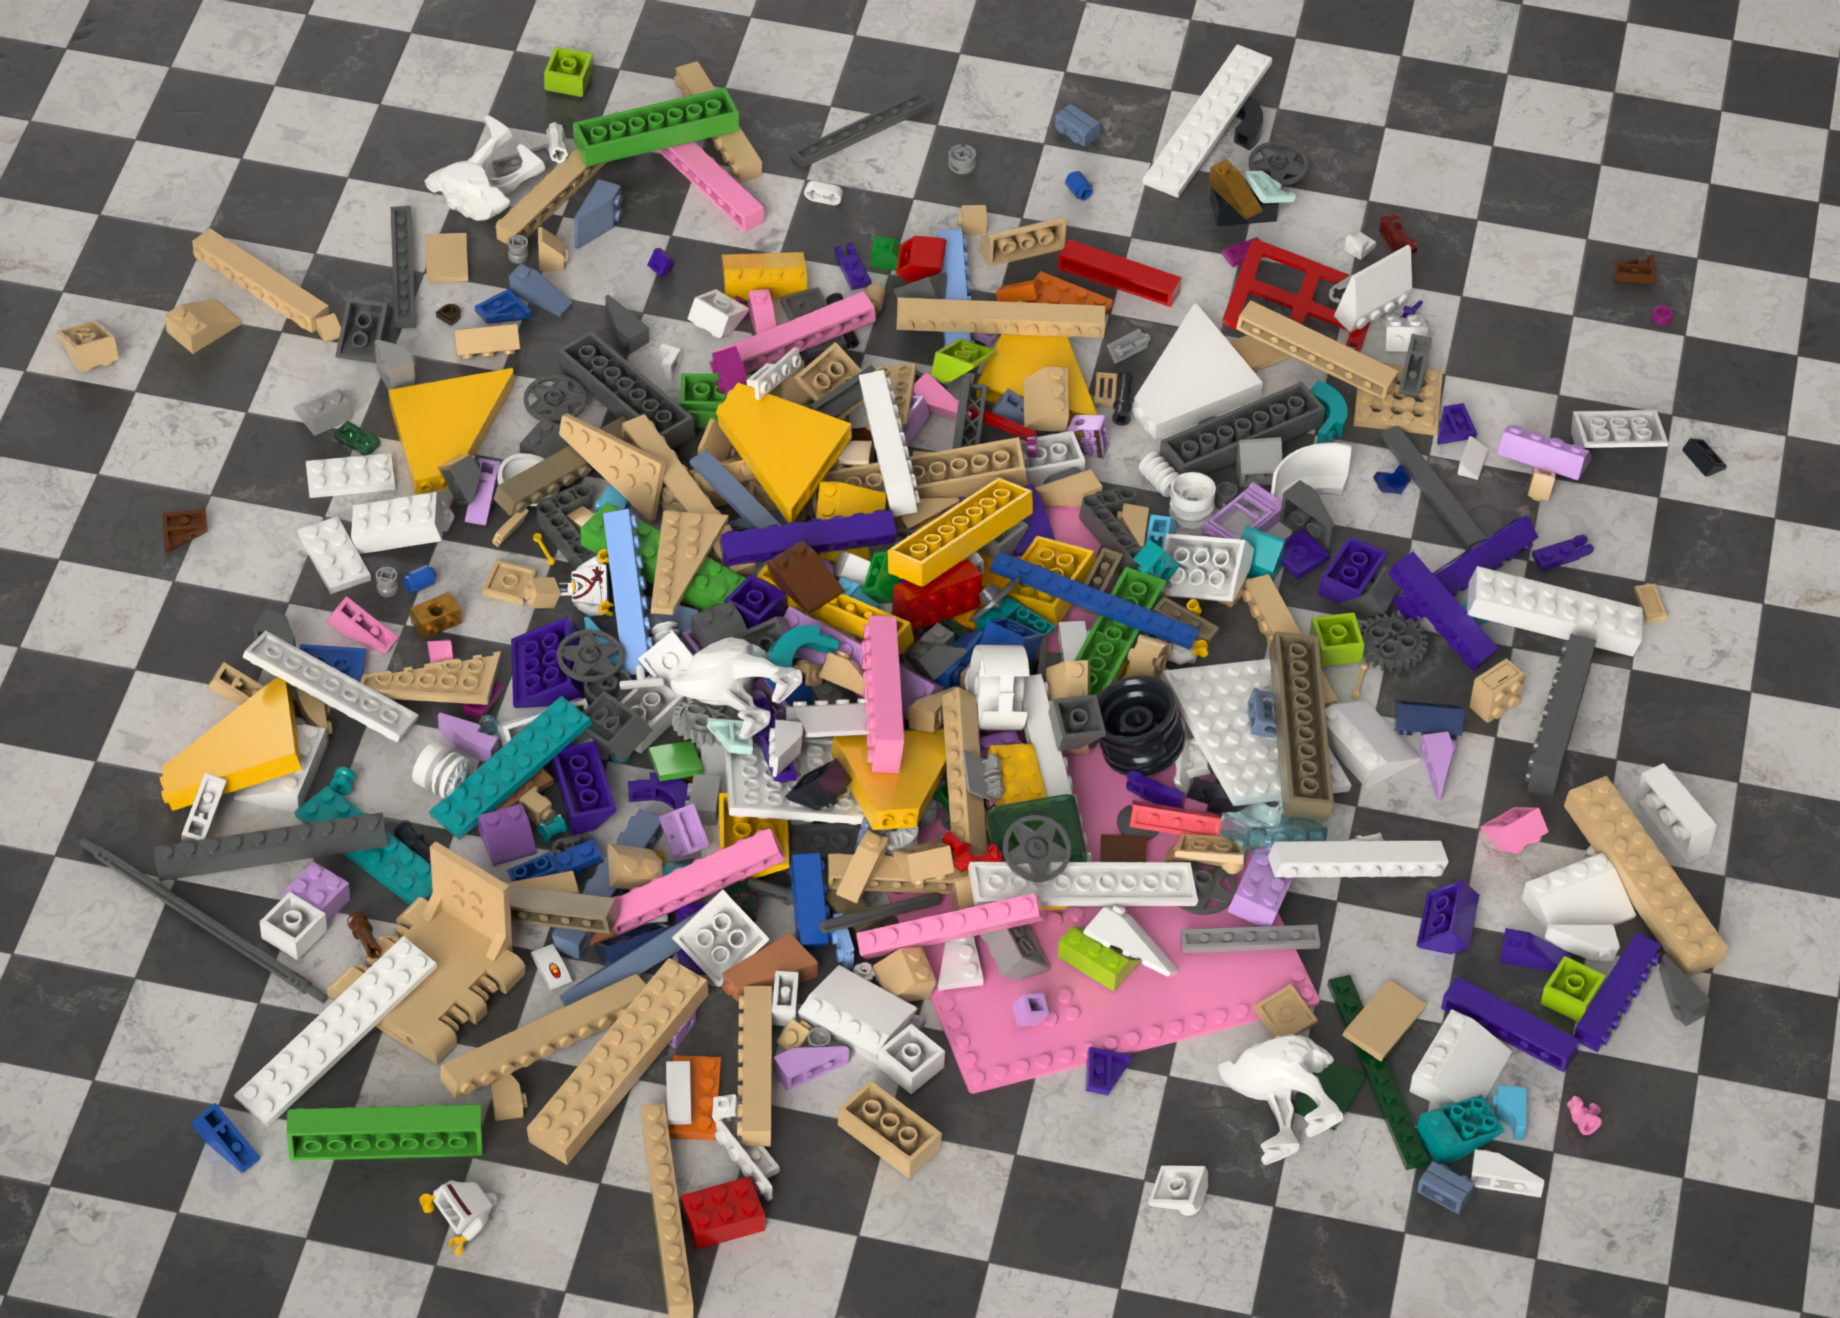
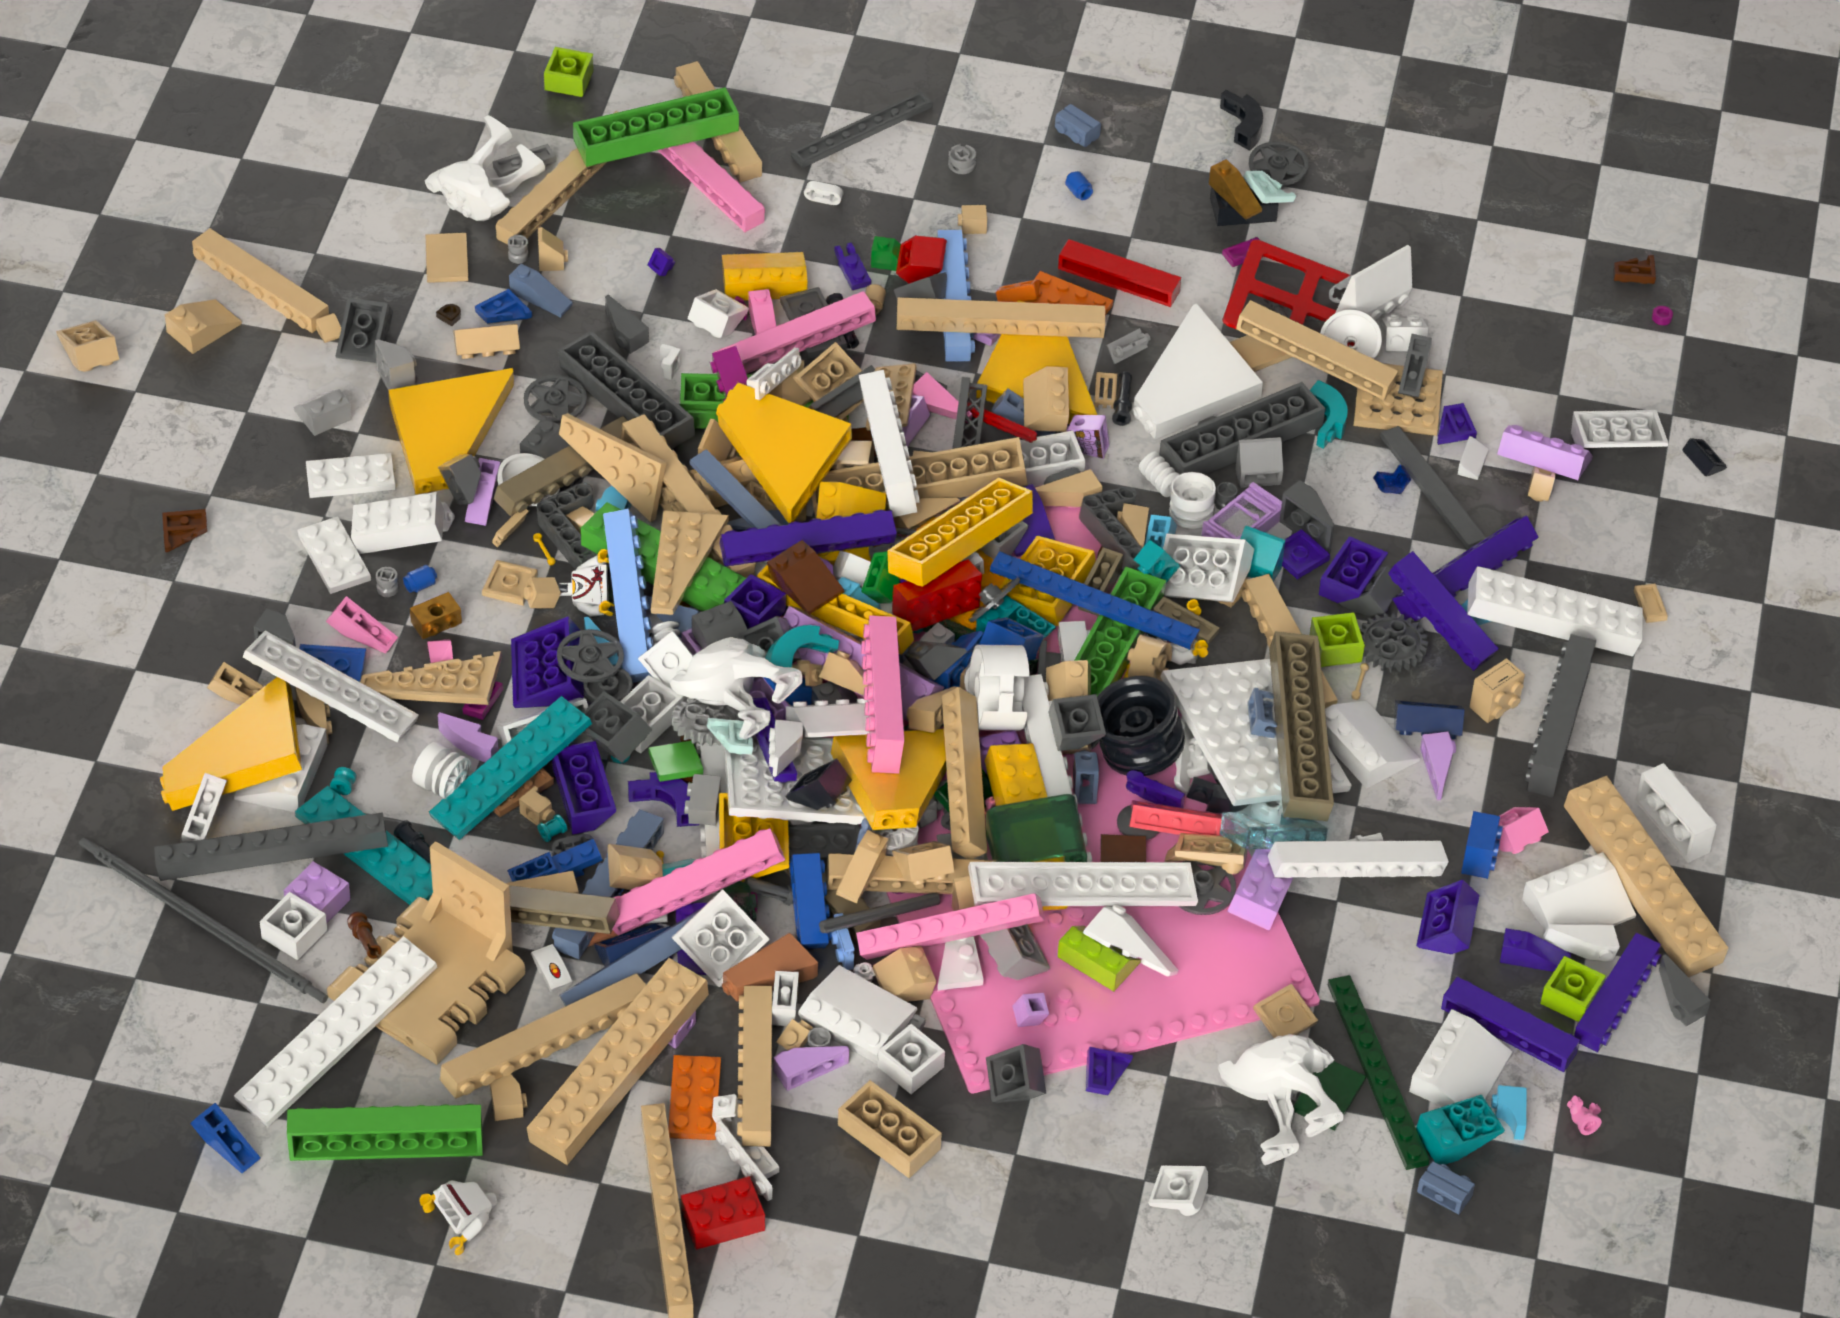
(357, 438): clear green plate -> none
(402, 267): dark grey plate -> none
(488, 724): clear light blue plate -> none
(506, 834): medium lavender slope -> none
(557, 148): white axle -> none
(598, 212): sand blue slope -> none
(641, 681): white piece -> none
(678, 1092): white tile -> none
(687, 831): lavender window -> none
(959, 359): lime slope -> none
(964, 856): red pin -> none
(983, 776): light grey hinge -> none
(1016, 1074): none -> dark grey slope
(1023, 242): tan slope -> none
(1031, 446): magenta tile -> none
(1036, 848): dark grey wheel -> none
(1086, 768): none -> sand blue torso
(1207, 121): white plate -> none
(1249, 938): light grey plate -> none
(1318, 465): white panel -> none
(1357, 328): none -> white dish
(1359, 245): white bracket -> none
(1384, 1020): tan tile -> none
(1394, 234): clear red hinge -> none
(1411, 310): dark purple hand -> none
(1482, 845): none -> blue brick
(1499, 1173): white slope -> none
(1562, 553): dark purple hinge -> none

